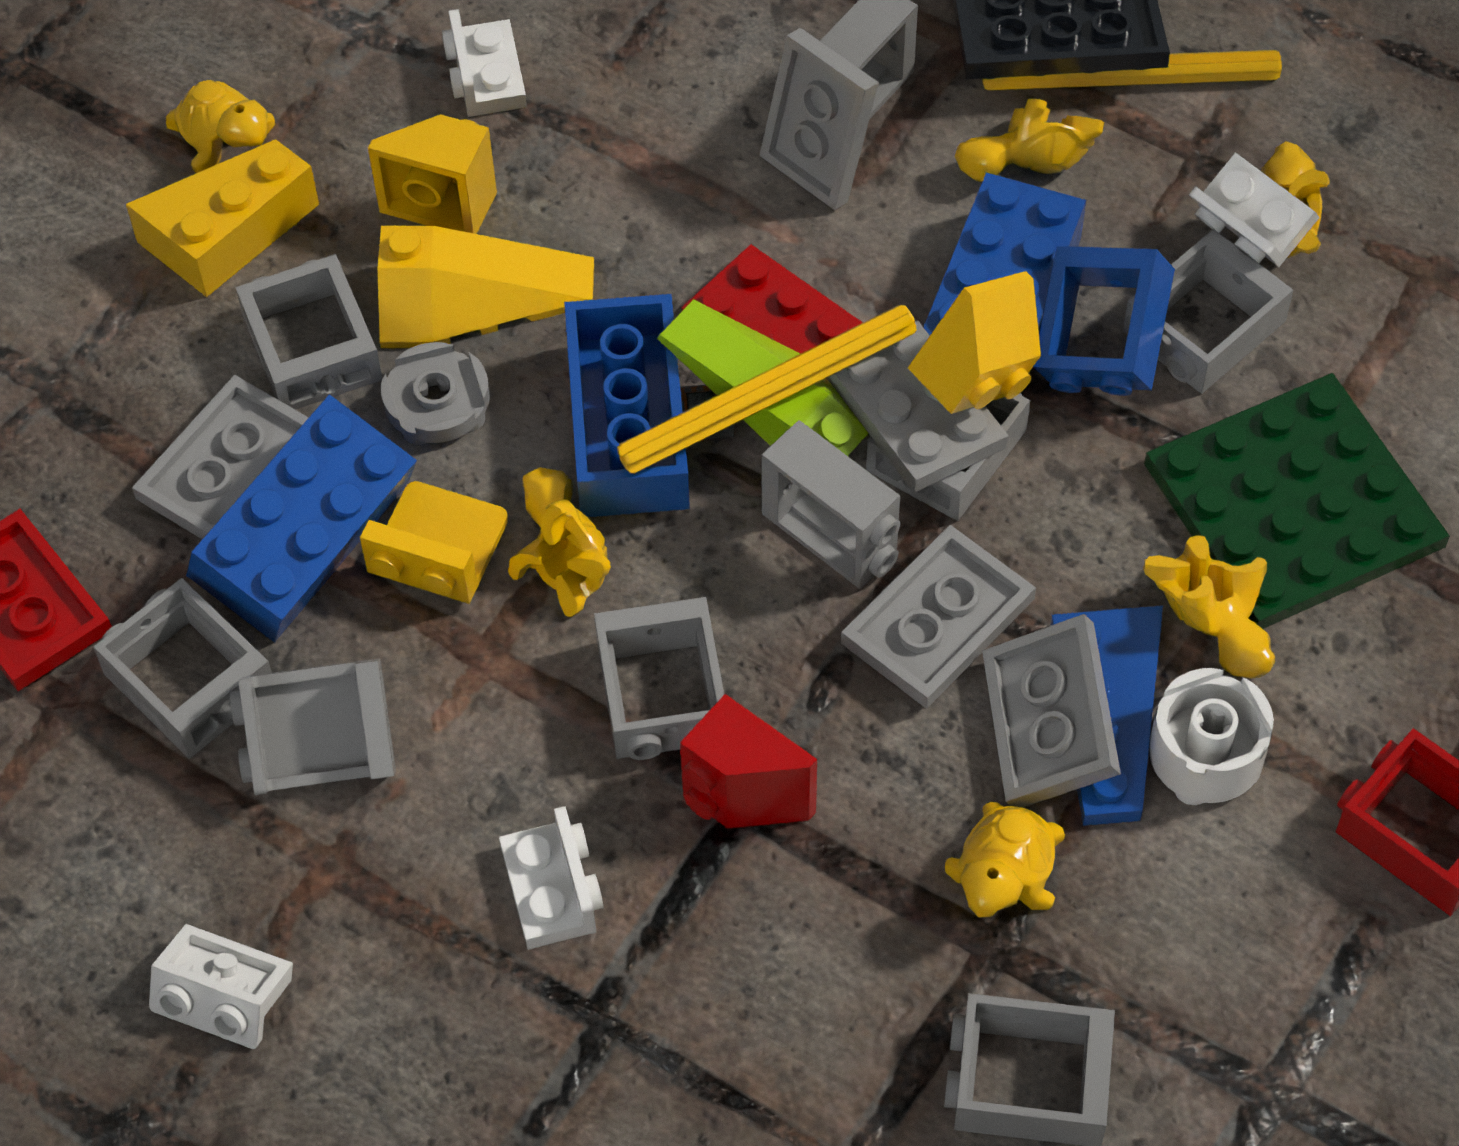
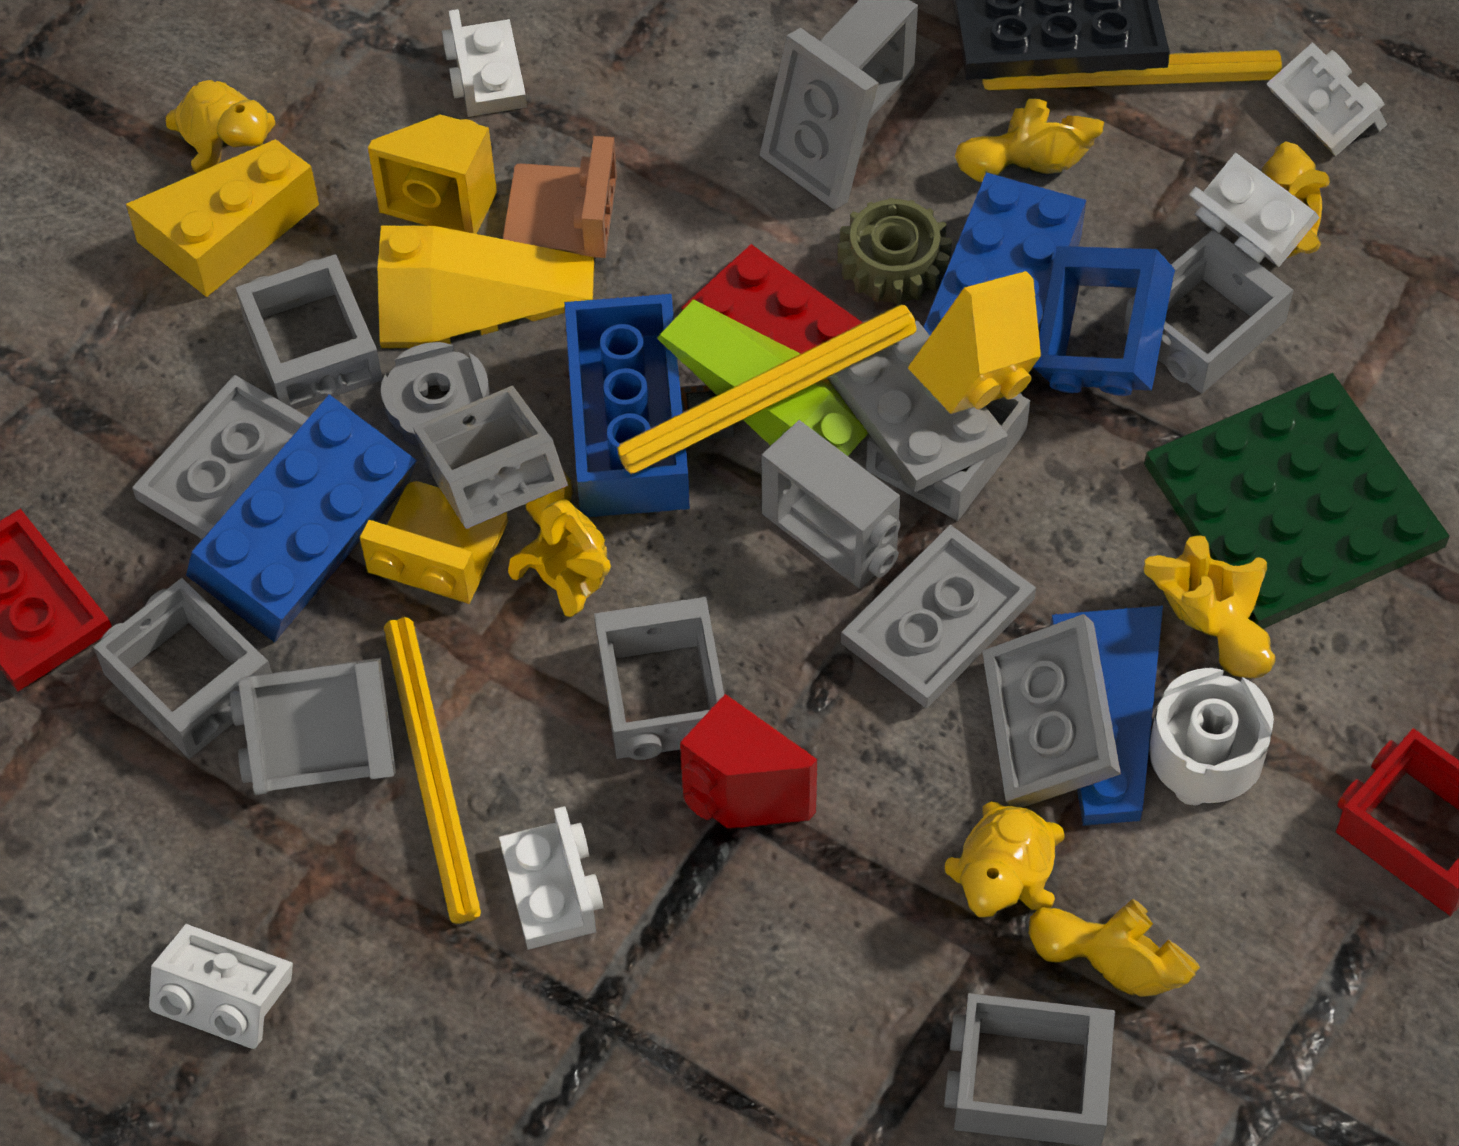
(432, 772): none -> yellow axle
(481, 487): none -> light grey window
(565, 205): none -> nougat bracket
(894, 250): none -> olive gear
(1114, 949): none -> yellow animal
(1326, 99): none -> white bracket

